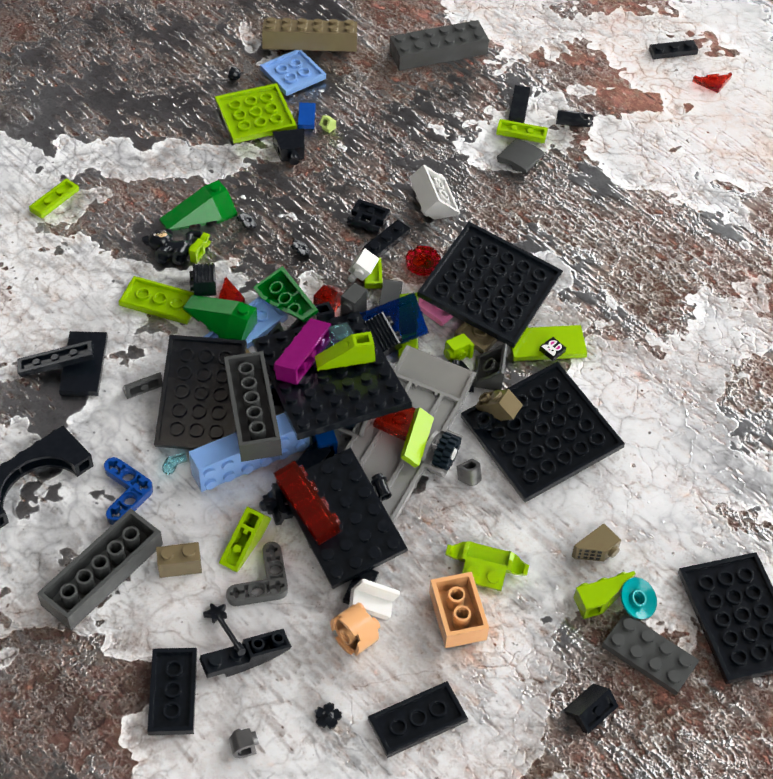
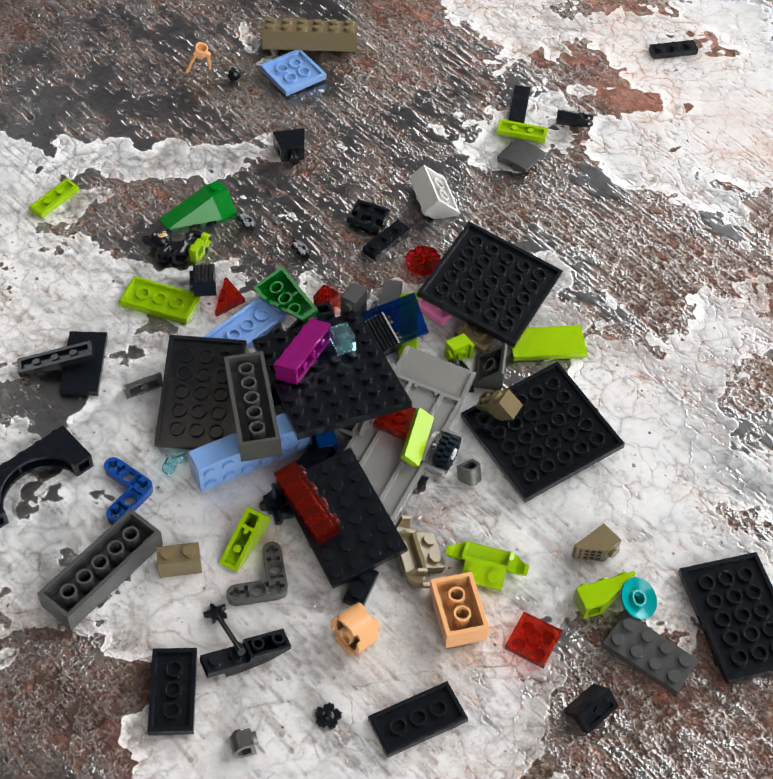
(200, 52): none -> light nougat plant
(222, 316): green wedge -> none
(255, 113): lime plate -> none
(306, 115): blue tile -> none
(327, 123): yellowish green piece -> none
(350, 351): lime slope -> none
(362, 265): white brick -> none
(374, 597): white panel -> none
(375, 280): lime tile -> none
(381, 486): black pin -> none
(422, 554): none -> dark tan plate
(438, 45): dark grey brick -> none
(533, 639): none -> clear red plate
(552, 349): tile -> none
(713, 81): clear red tile -> none

